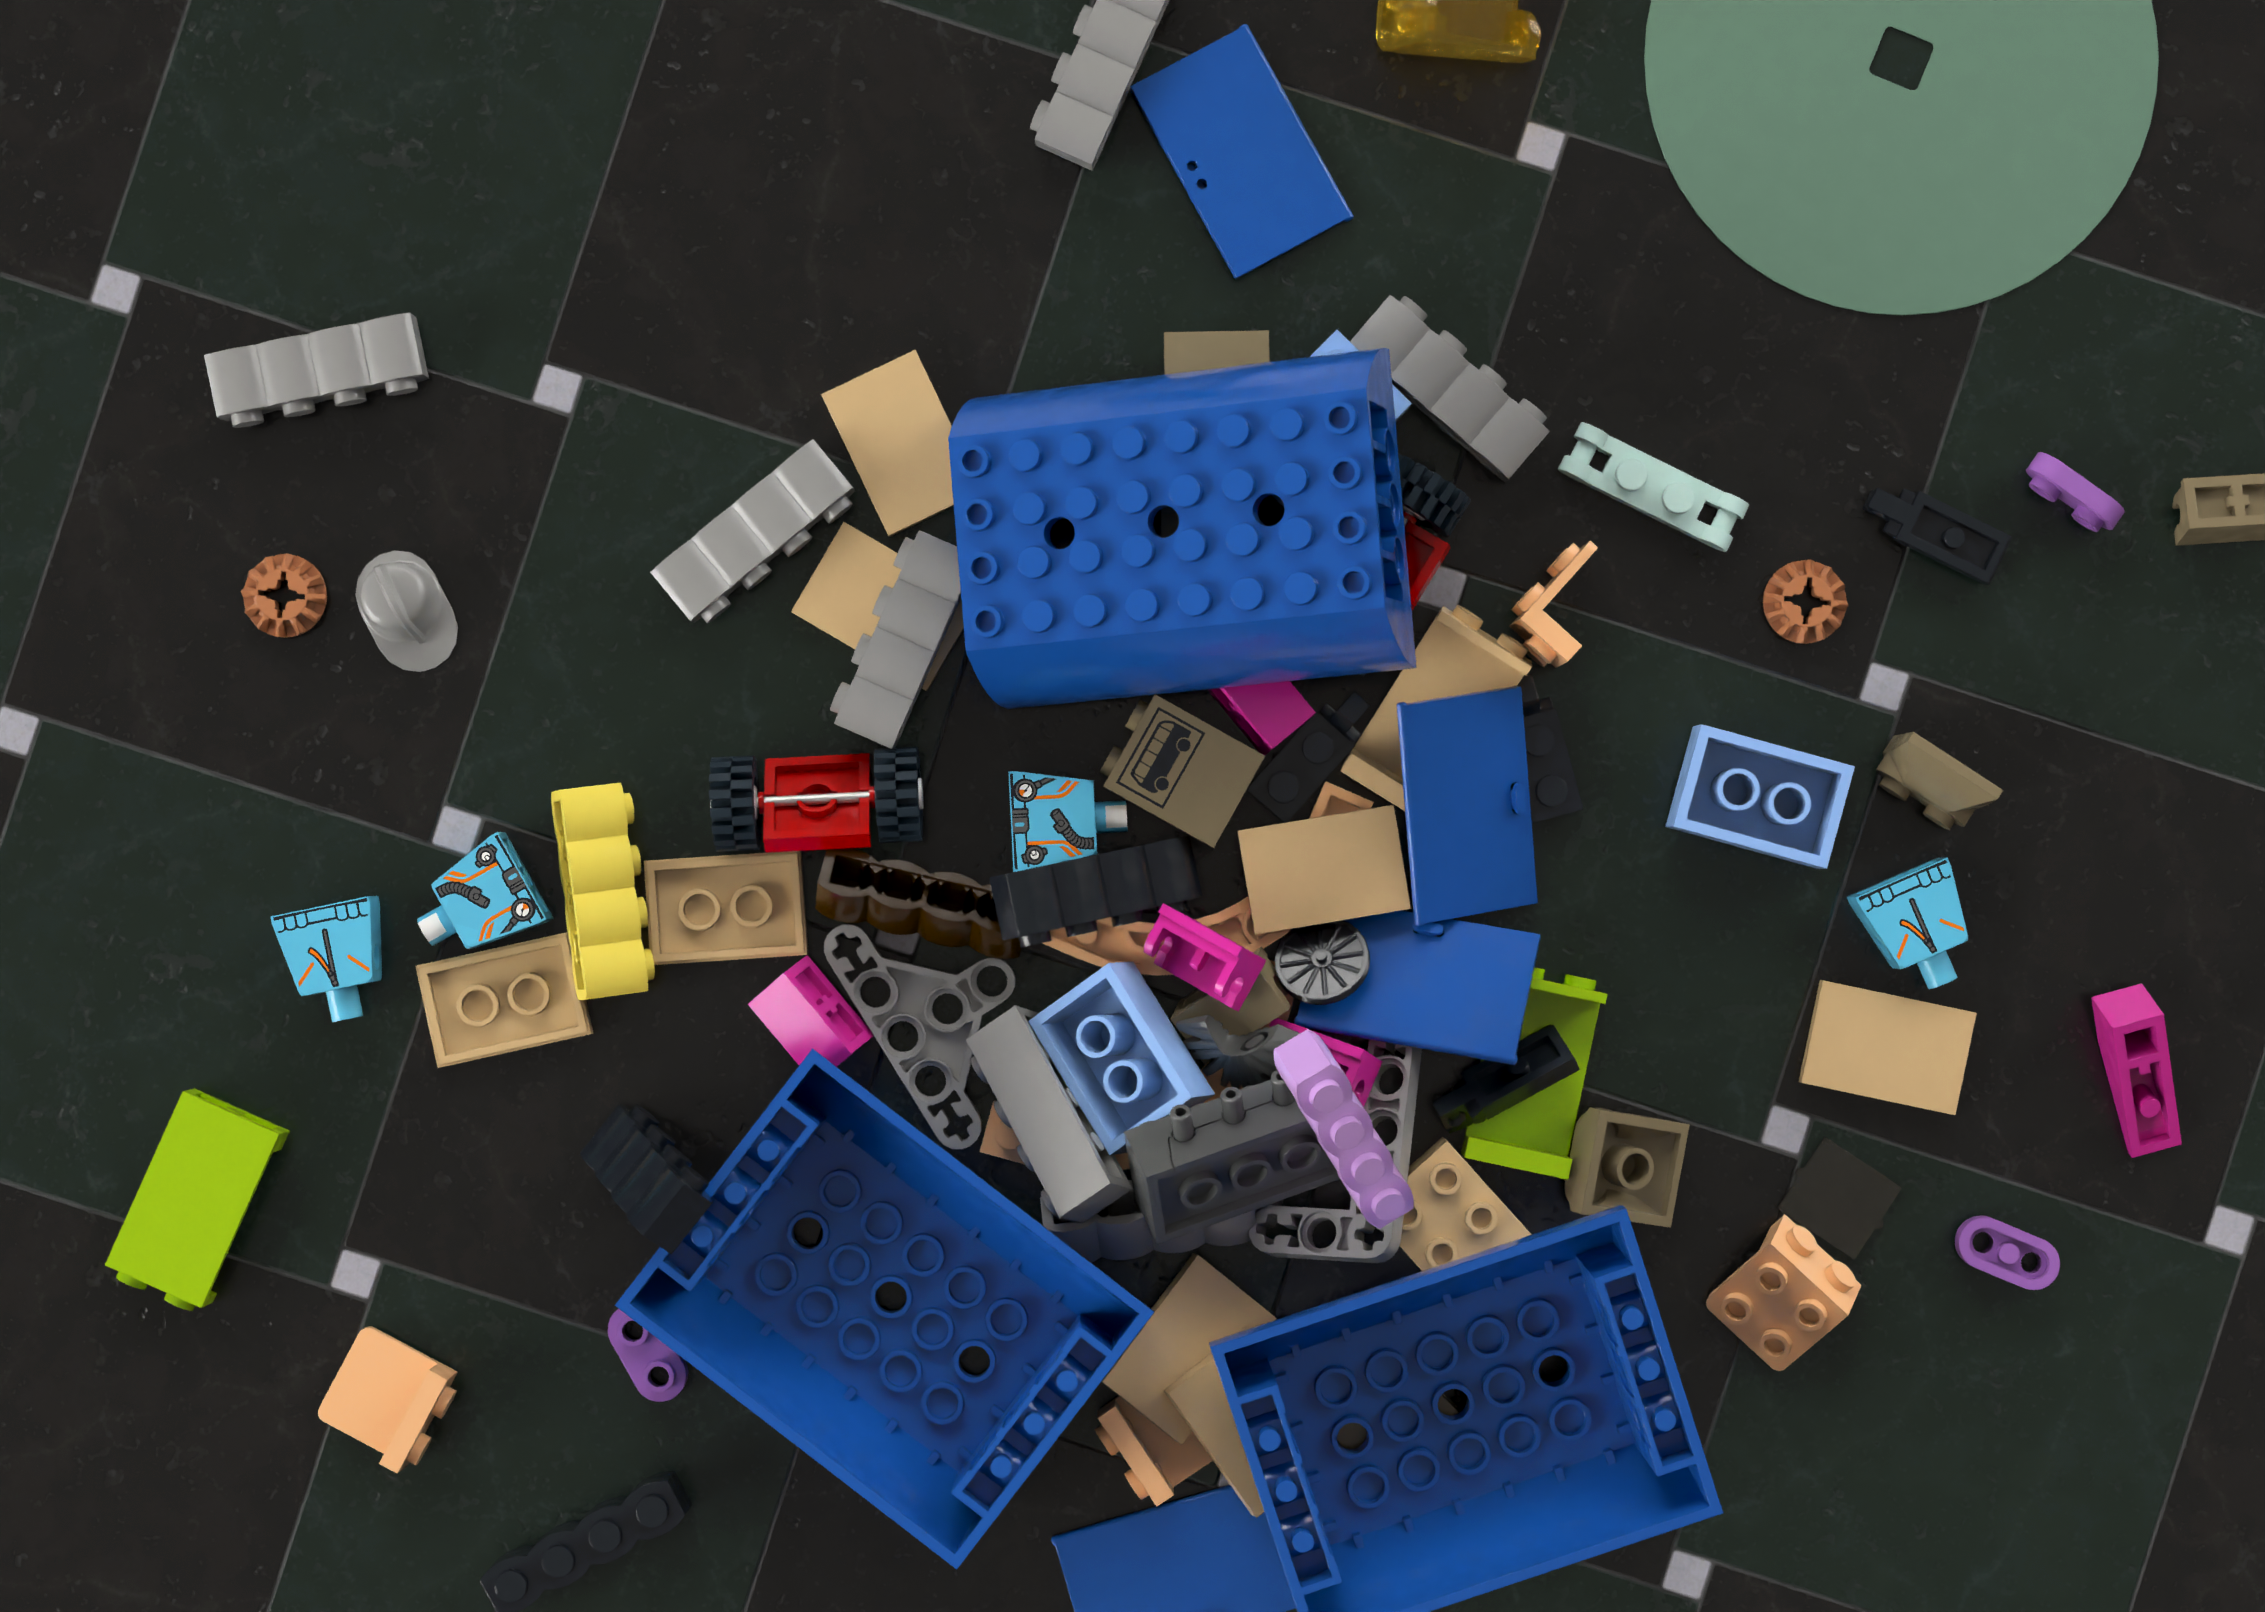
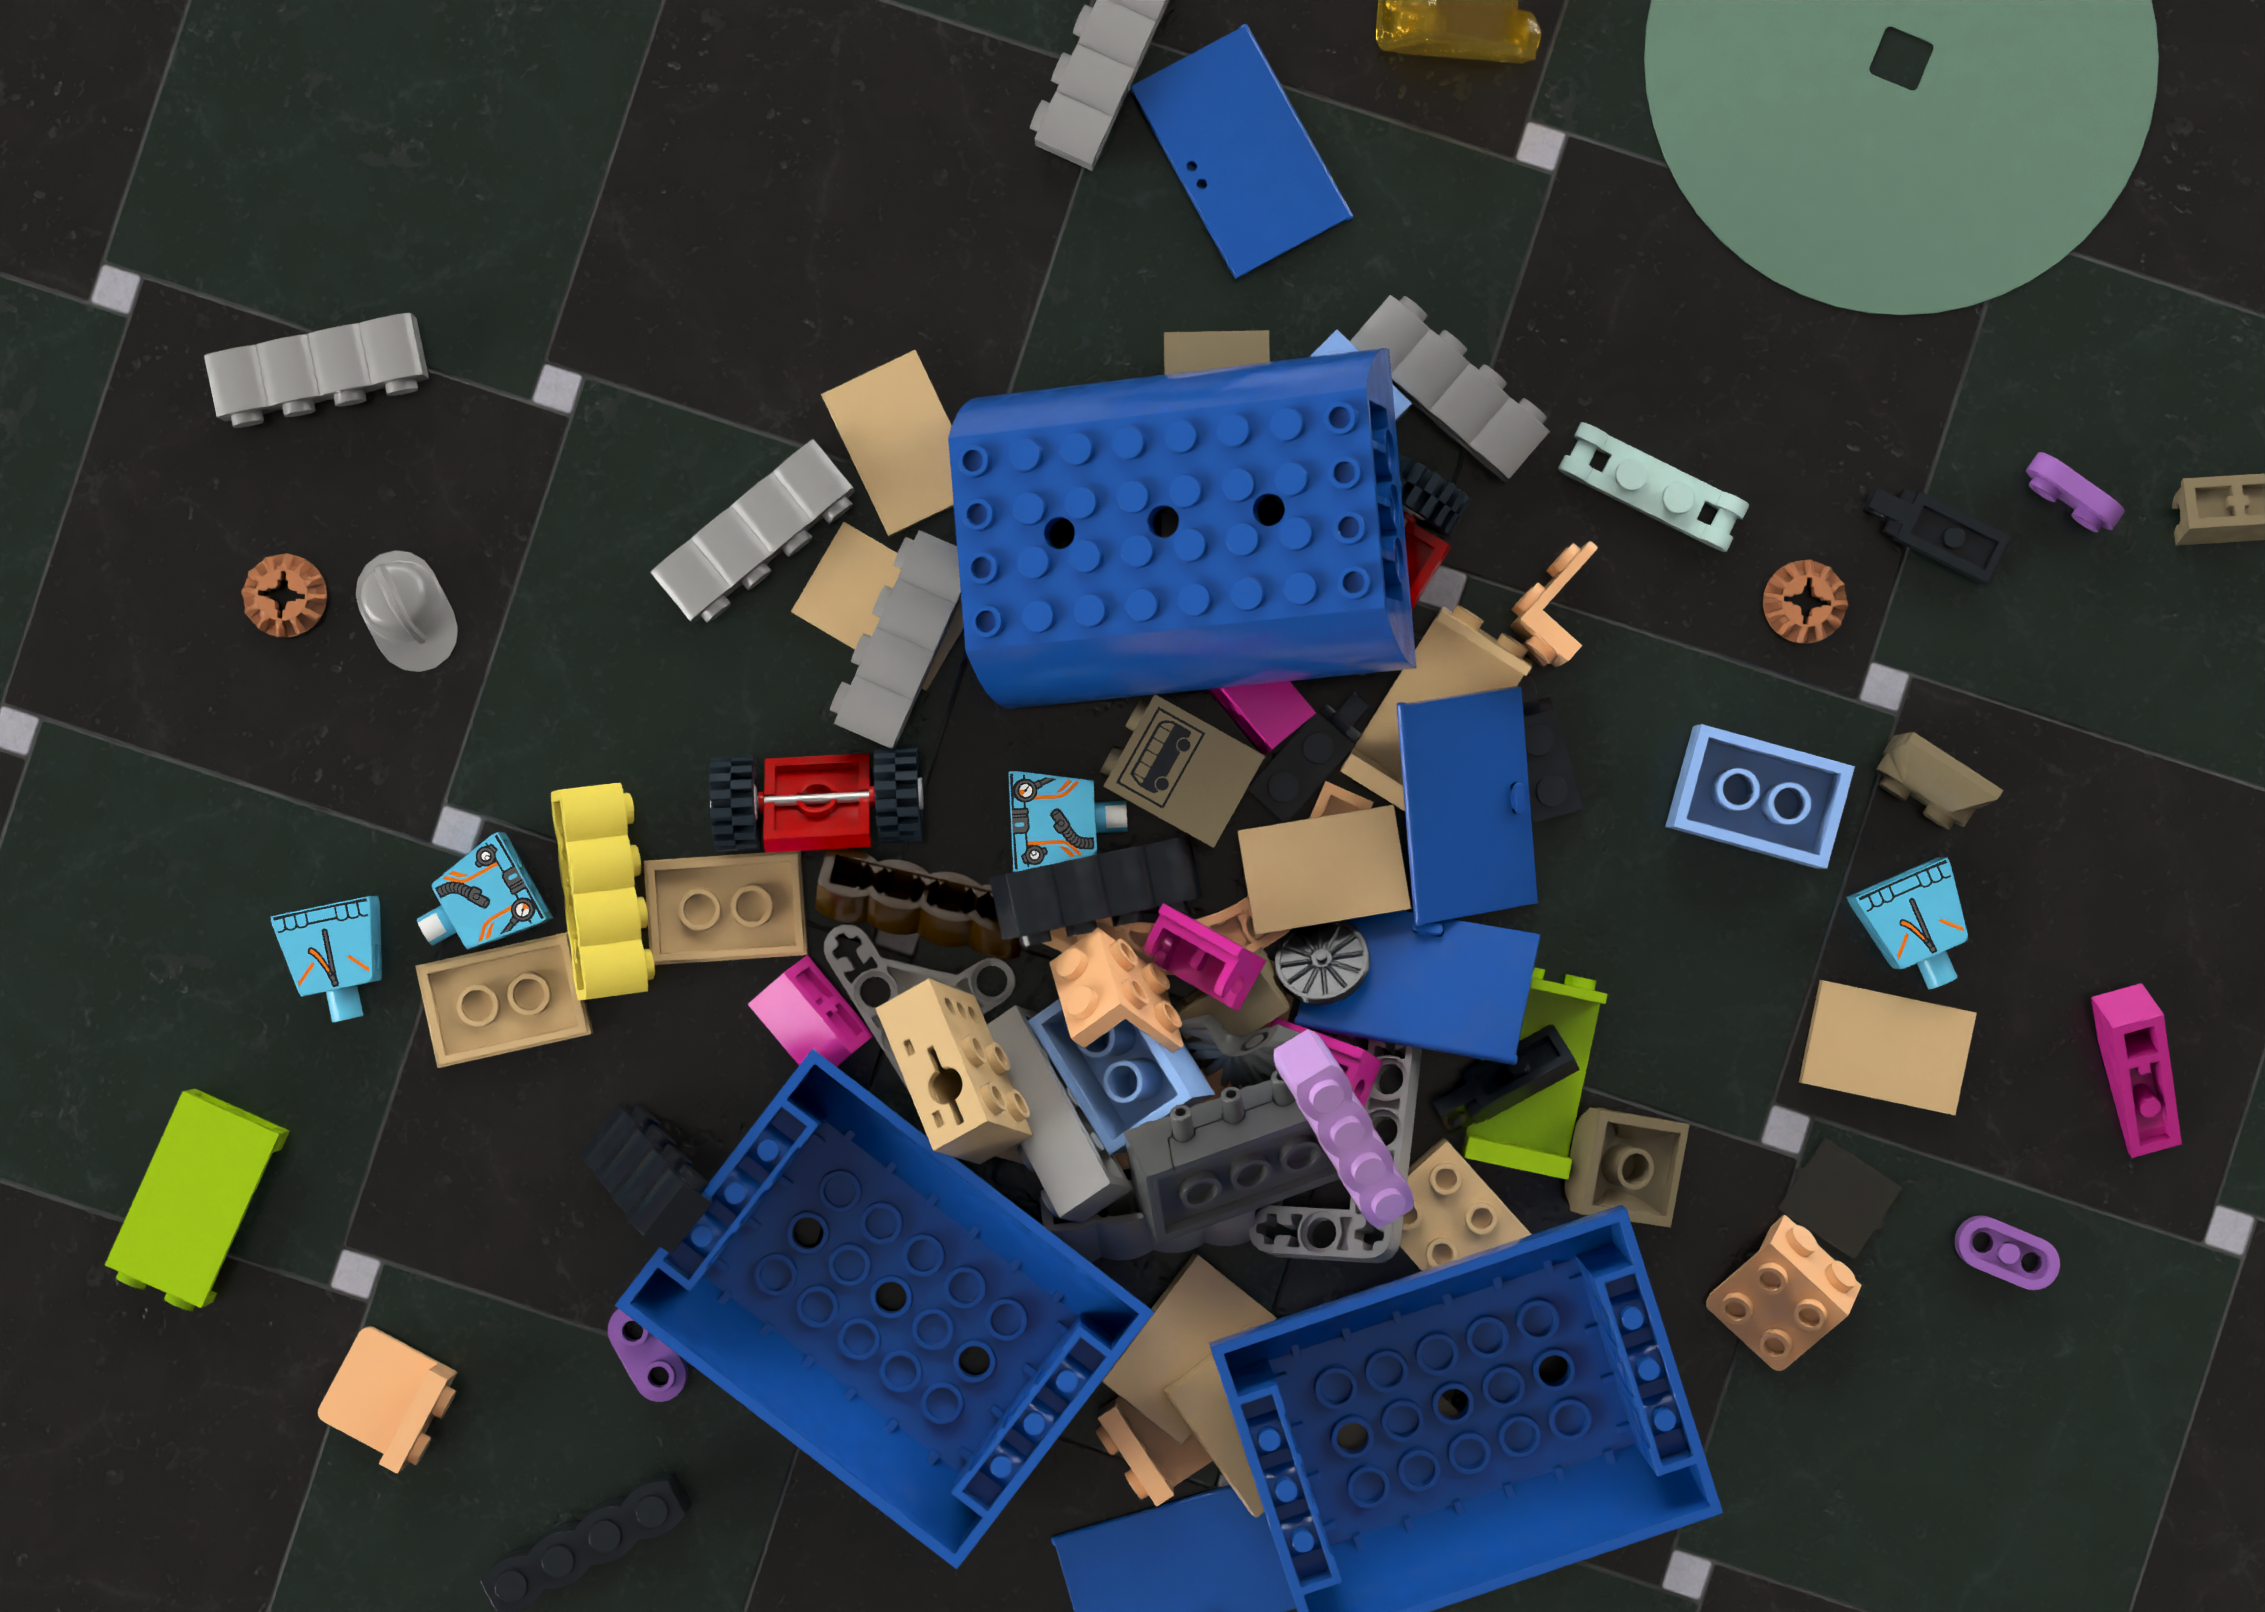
(955, 1072): none -> tan piece
(1105, 983): none -> light nougat bracket

